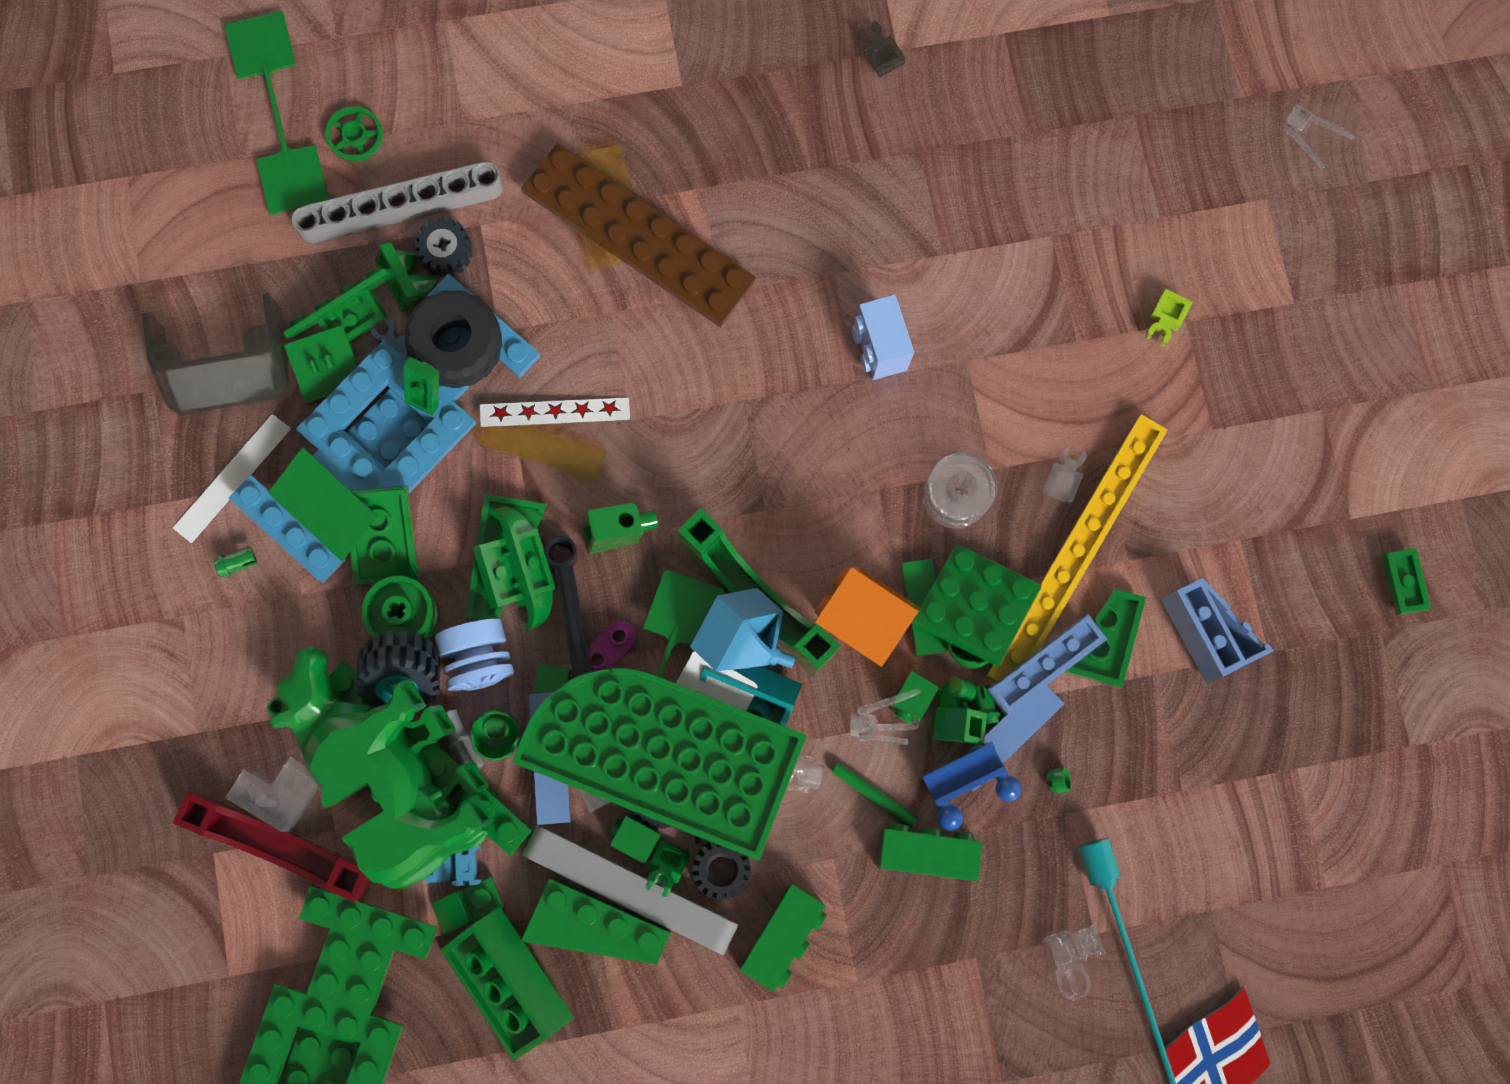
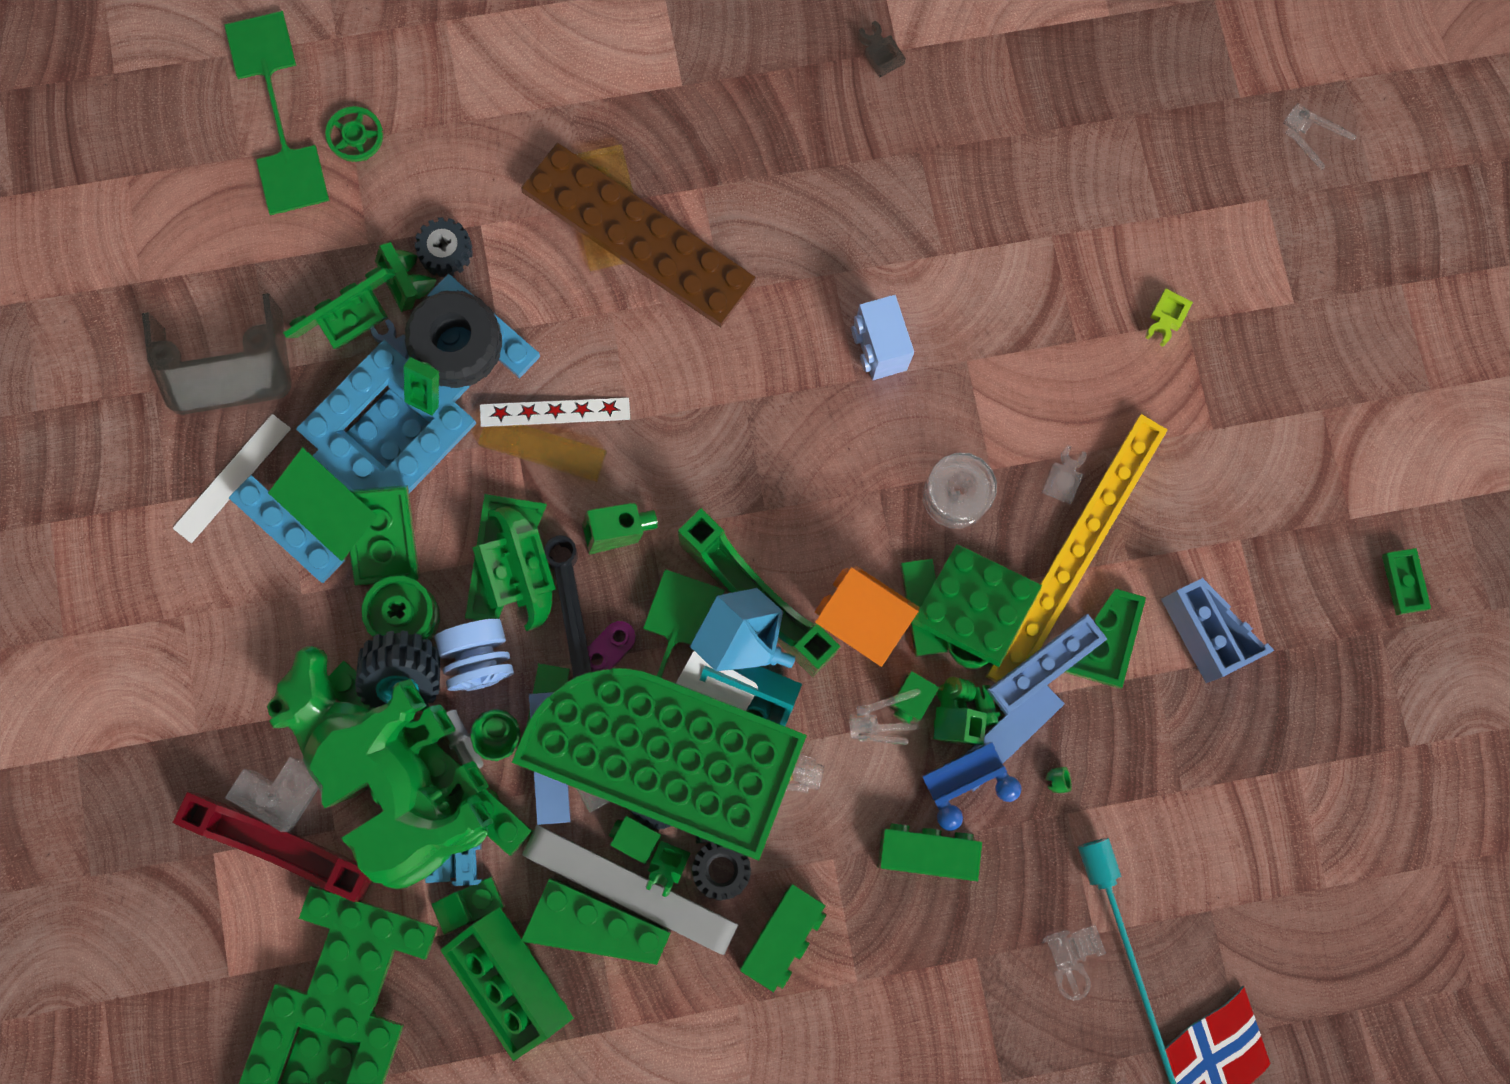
(235, 562): green pin -> none
(321, 362): green piece -> none
(384, 197): light grey beam -> none
(874, 795): green bar -> none

